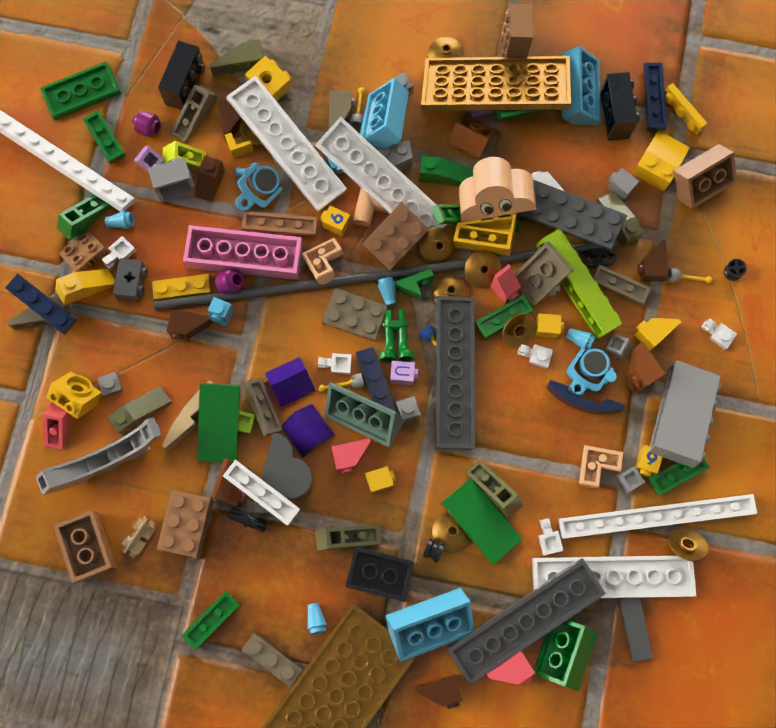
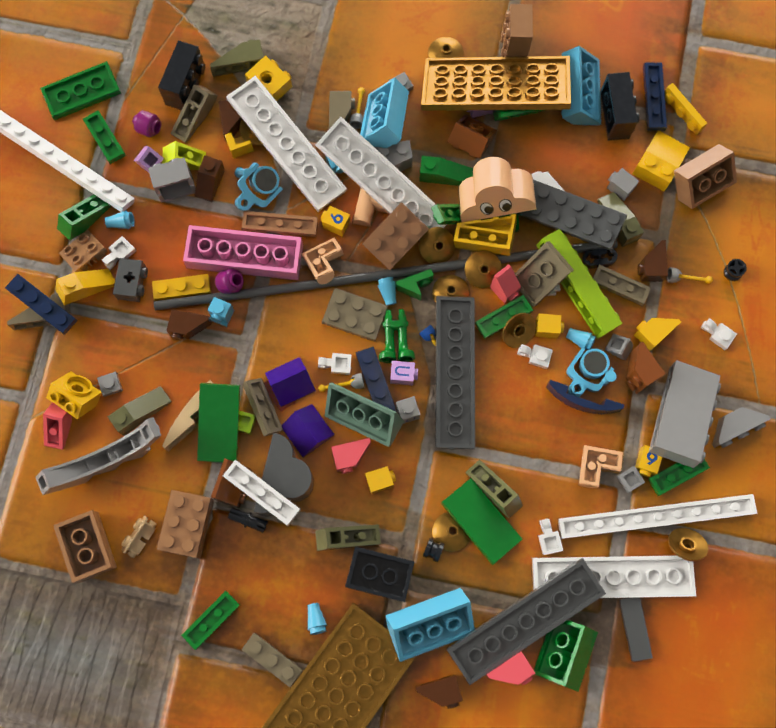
(737, 425): none -> light grey slope

